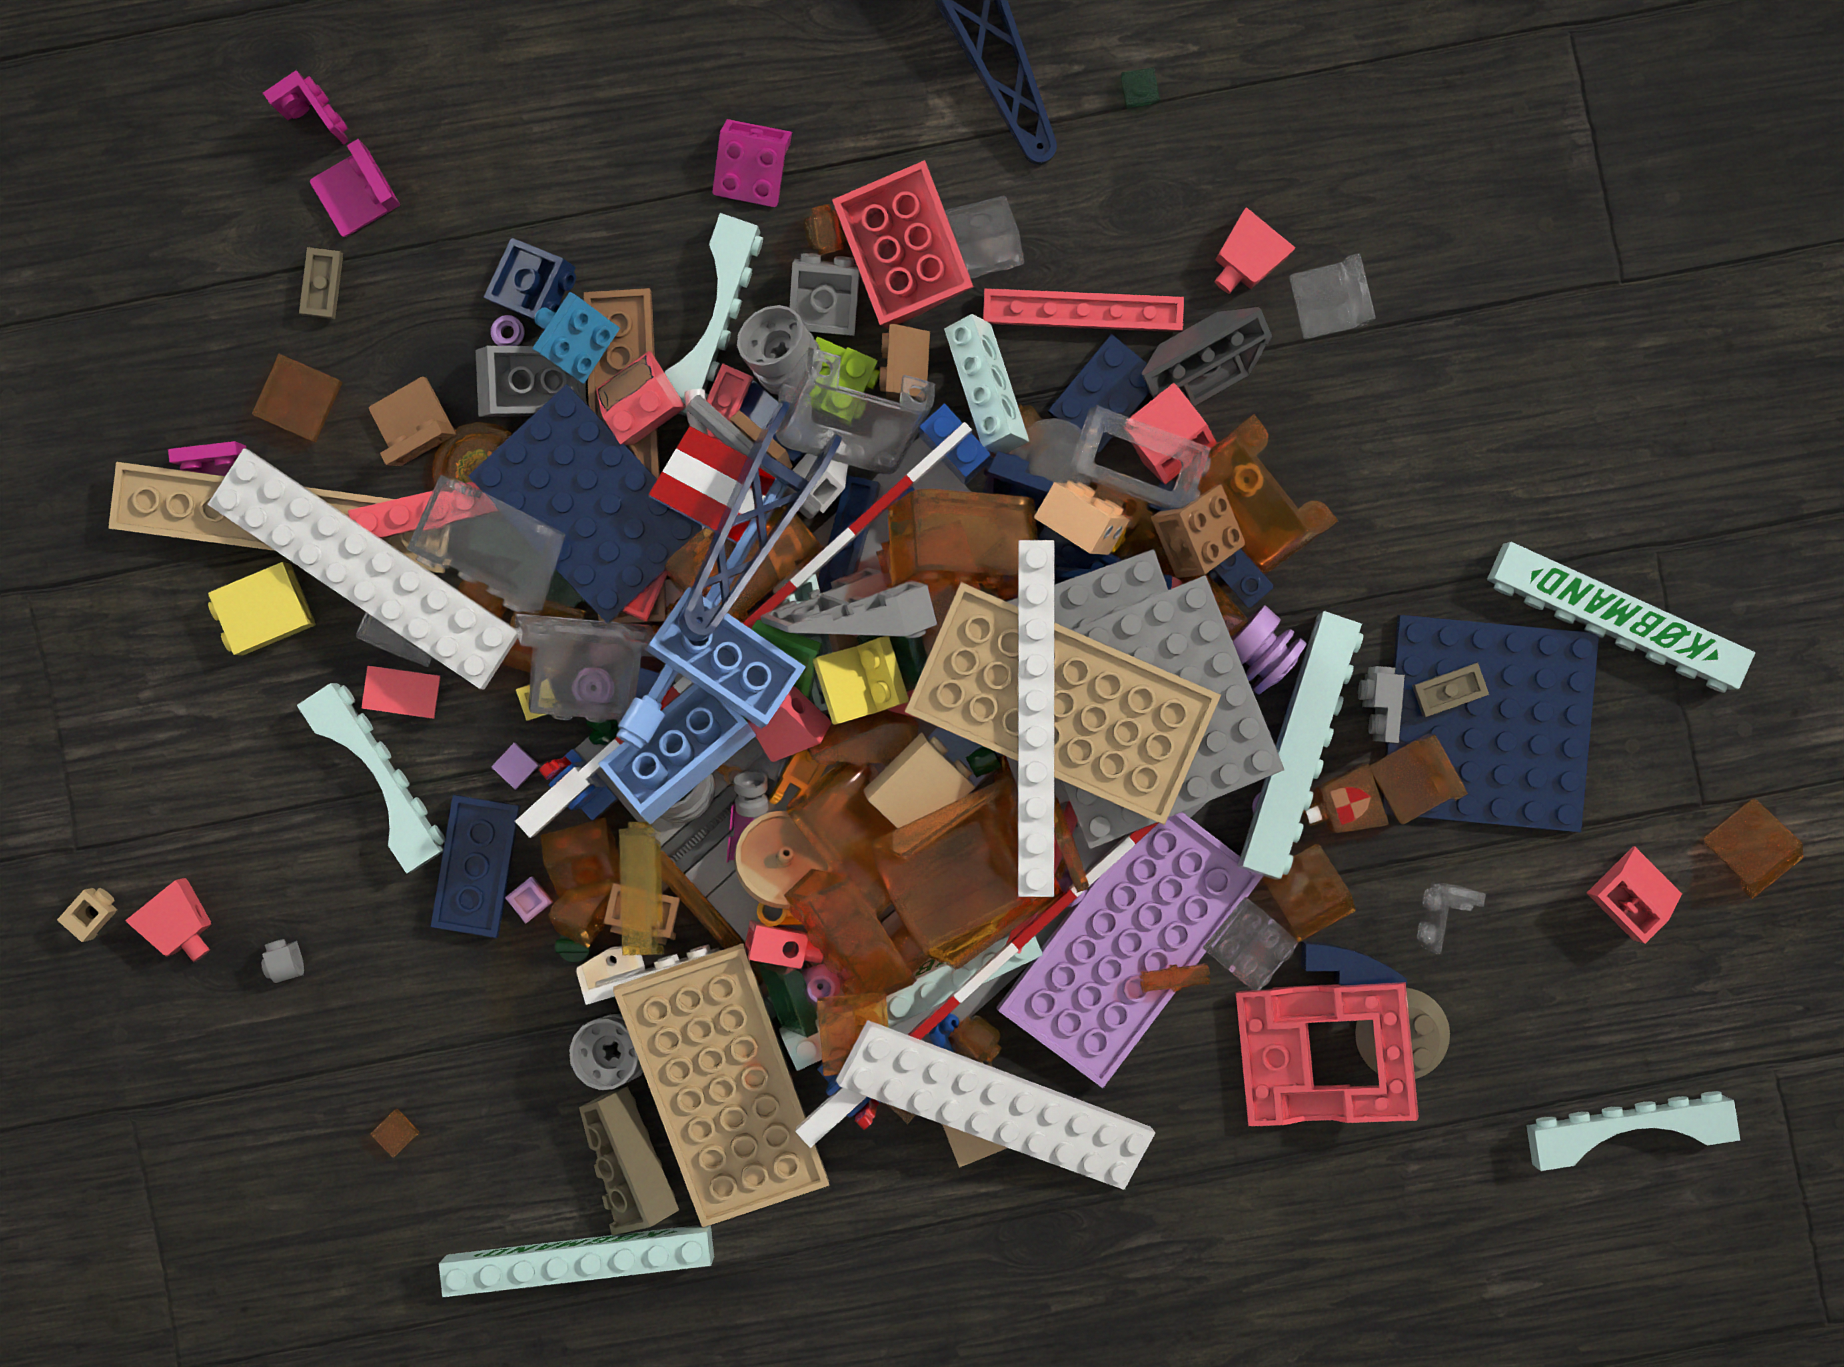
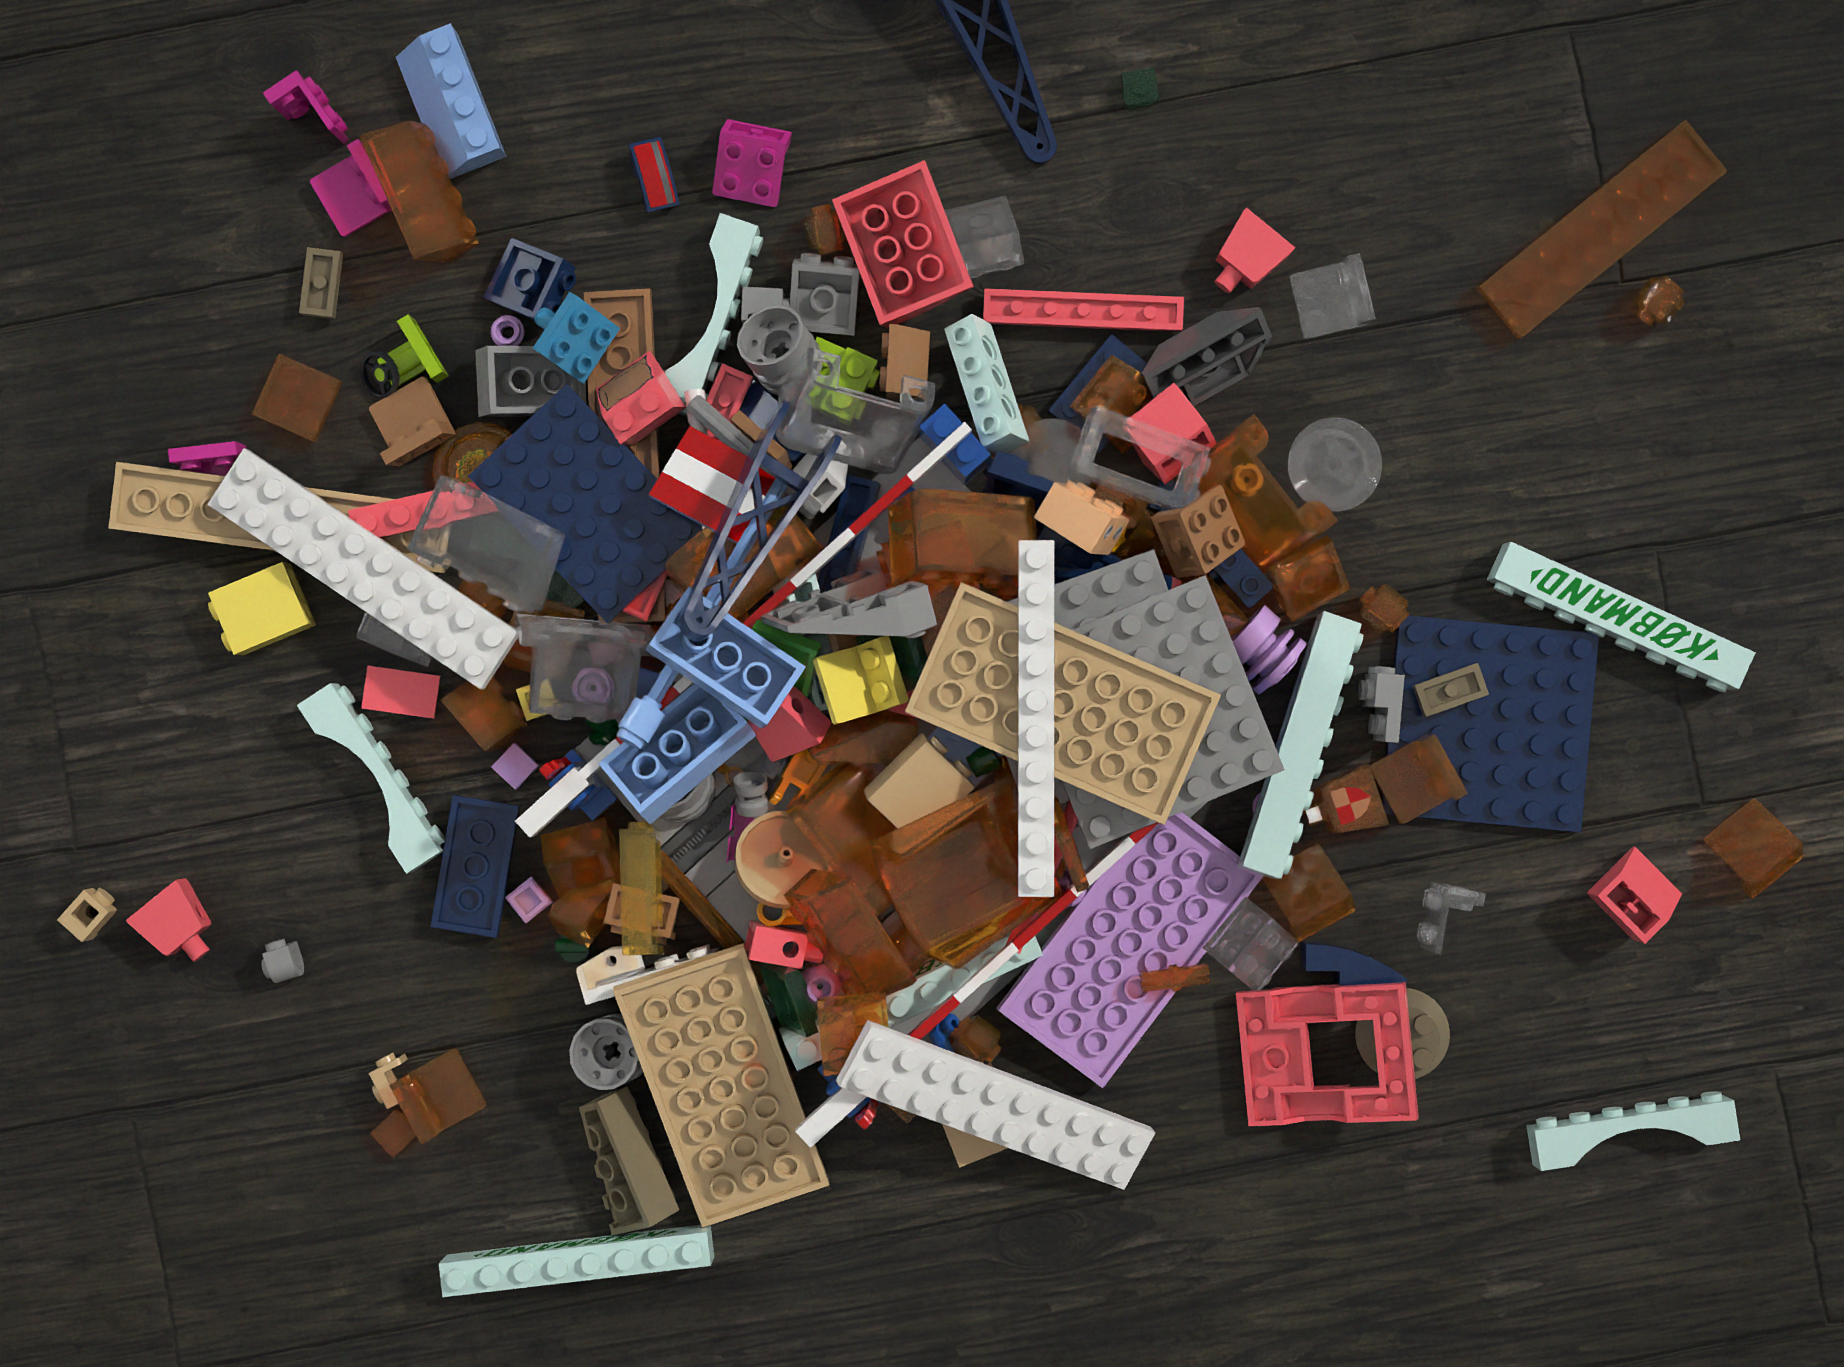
(383, 1077): none -> tan bracket
(403, 362): none -> lime piece
(420, 191): none -> clear orange slope
(438, 1095): none -> clear orange bracket
(450, 100): none -> light blue slope
(485, 714): none -> clear orange slope
(653, 174): none -> slope
(758, 298): none -> light grey brick
(1116, 389): none -> clear orange bracket
(1308, 578): none -> clear orange plate
(1335, 463): none -> clear piece
(1383, 608): none -> clear orange head
(1602, 229): none -> clear orange plate
(1658, 300): none -> clear orange head

